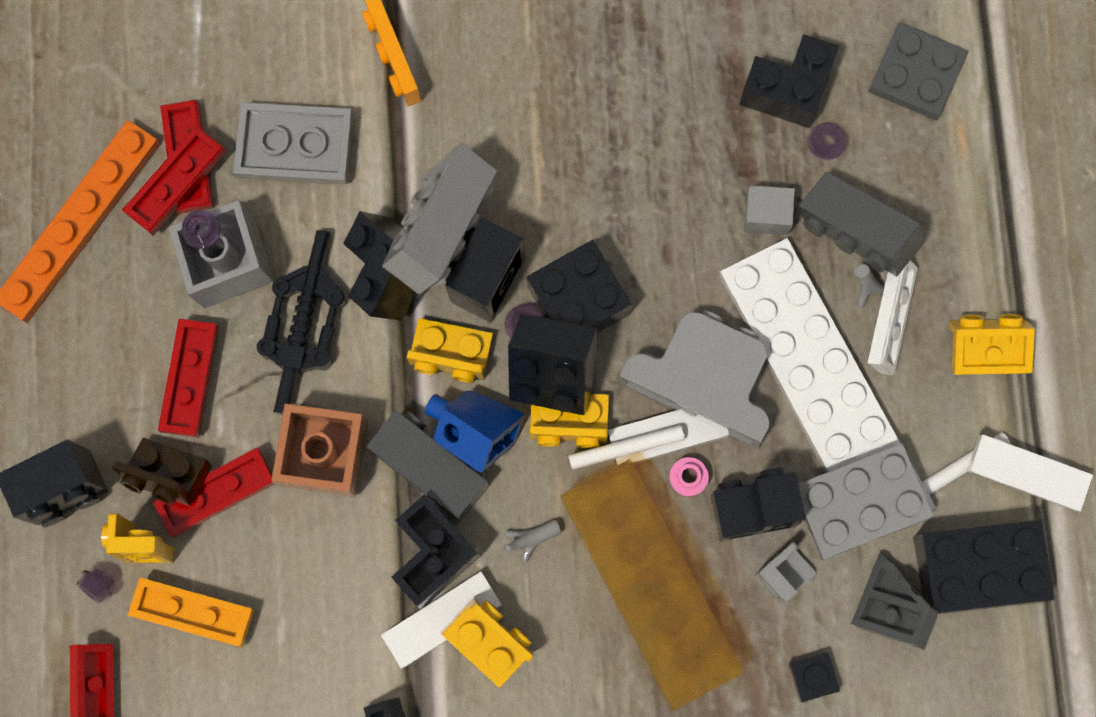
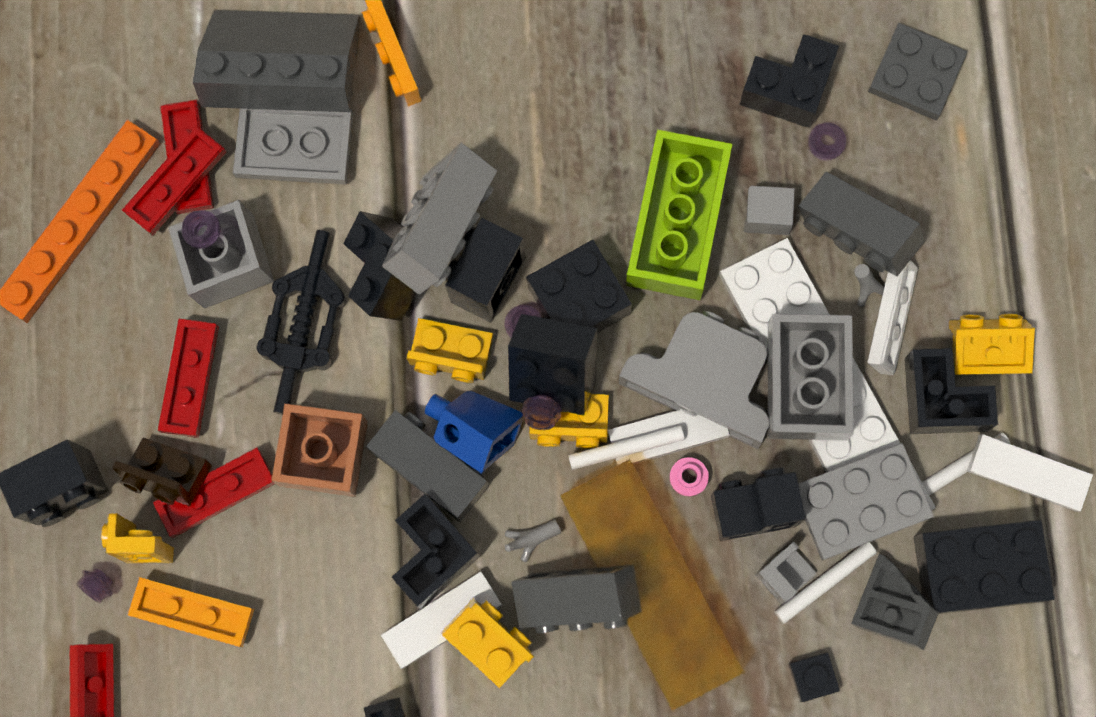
(277, 61): none -> dark grey slope
(541, 412): none -> plate
(577, 598): none -> dark grey brick
(678, 215): none -> lime brick
(810, 377): none -> light grey brick
(825, 582): none -> white bar
(940, 406): none -> black brick

